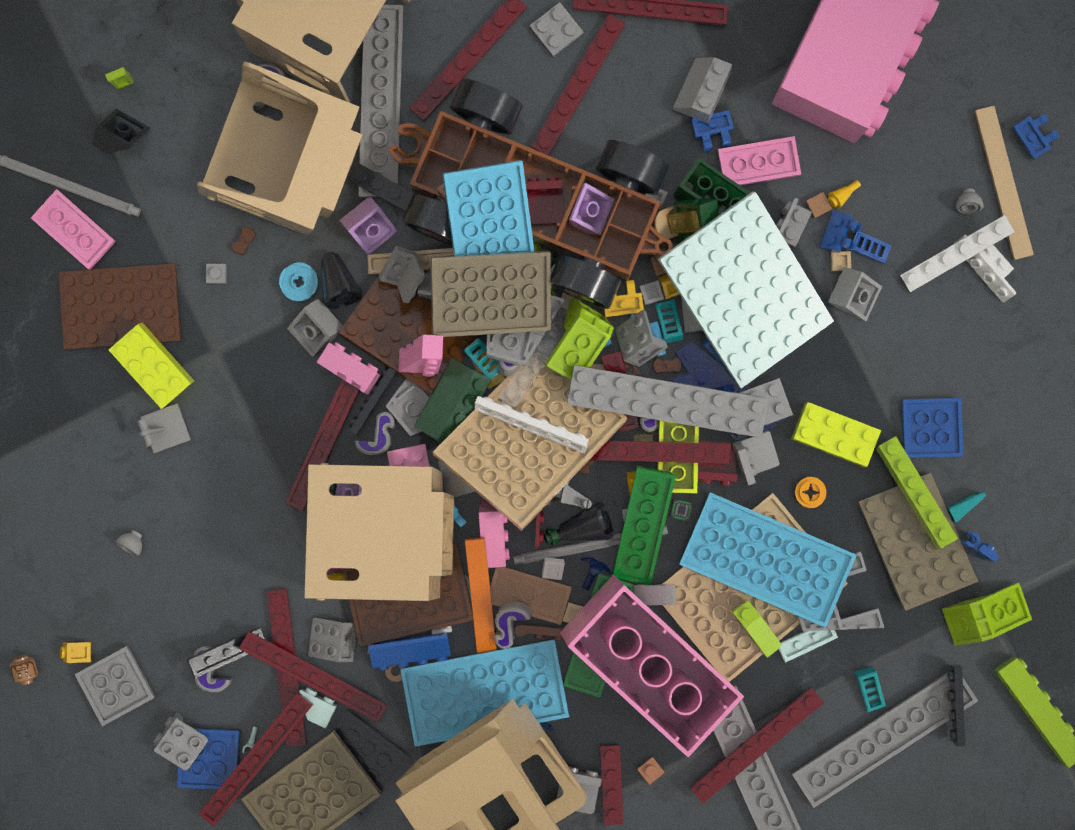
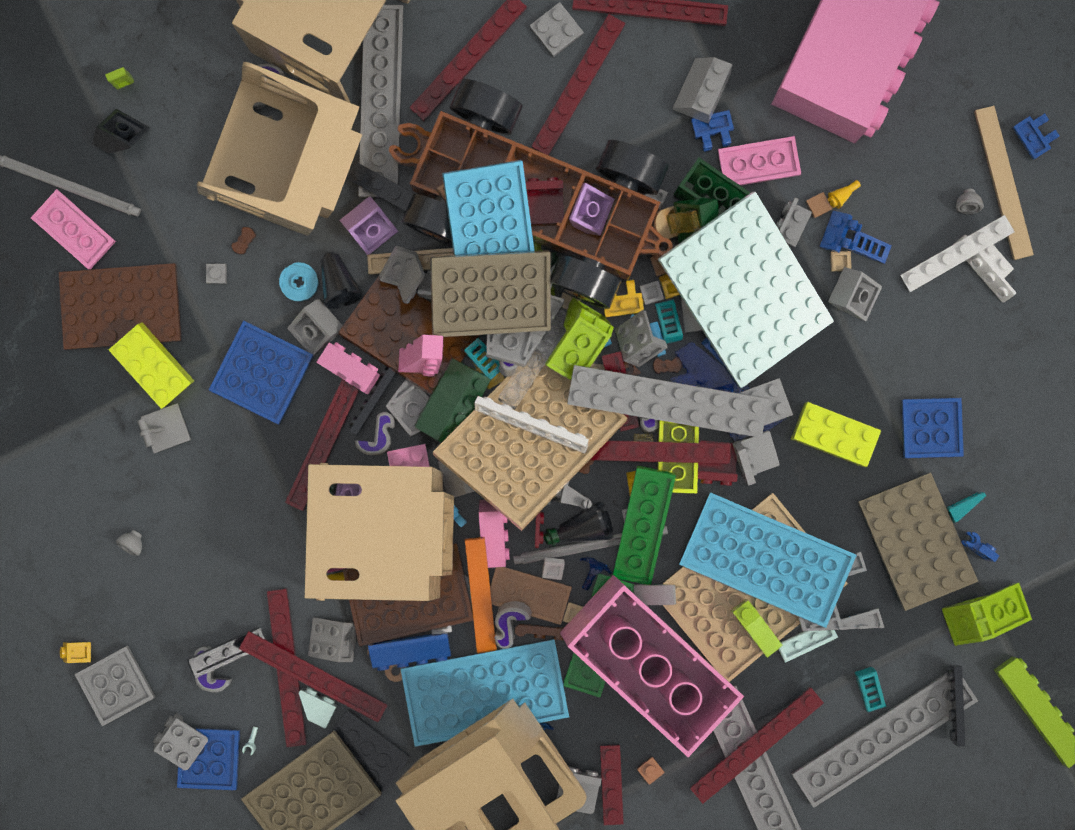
(23, 669): medium nougat head -> none
(255, 759): dark red plate -> none
(261, 372): none -> blue plate
(681, 510): tile -> none
(817, 486): light orange gear -> none
(916, 493): lime brick -> none

